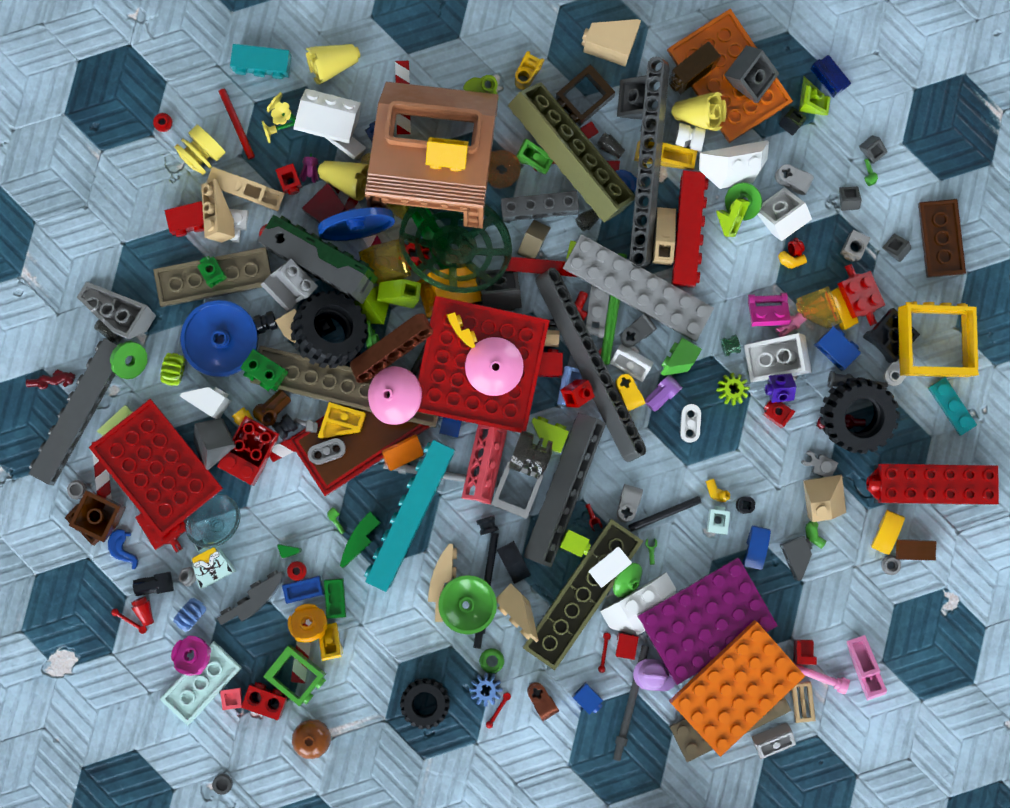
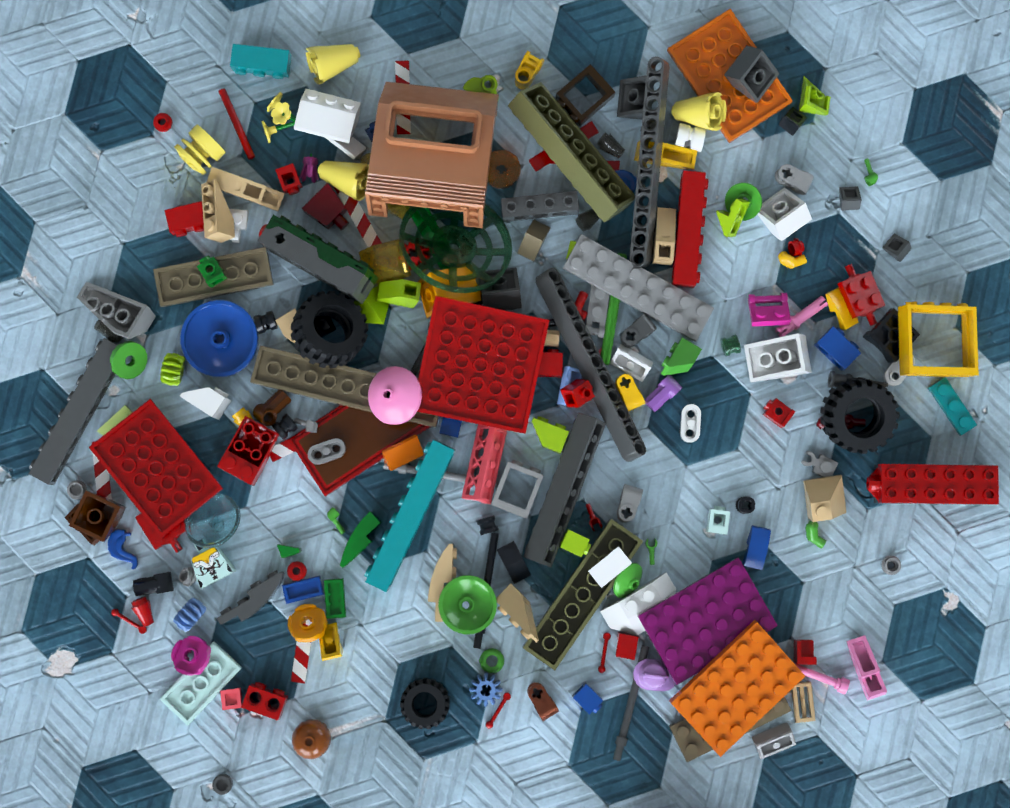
(57, 378): dark red animal -> none
(212, 441): dark grey slope -> none
(263, 370): green brick -> none
(280, 662): bright green window -> none
(289, 285): light grey panel -> none
(341, 421): yellow wing -> none
(356, 224): blue dish -> none
(372, 337): bright green plate -> none
(391, 348): copper beam -> none
(446, 153): yellow brick -> none
(465, 335): yellow slope -> none
(480, 361): bright pink dish -> none
(530, 454): clear smoke wheel -> none
(534, 156): bright green slope -> none
(536, 266): red sticker -> none
(611, 40): tan slope -> none
(664, 514): black bar -> none
(694, 68): dark brown window -> none
(716, 493): yellow arm -> none
(727, 391): lime gear -> none
(734, 164): white wedge -> none
(781, 388): dark purple brick -> none
(797, 554): dark grey slope -> none
(819, 308): clear yellow slope -> none
(830, 75): clear blue panel -> none
(860, 240): light grey brick -> none
(873, 148): dark grey slope -> none
(888, 532): yellow slope -> none
(916, 549): reddish brown slope -> none
(942, 238): reddish brown tile -> none

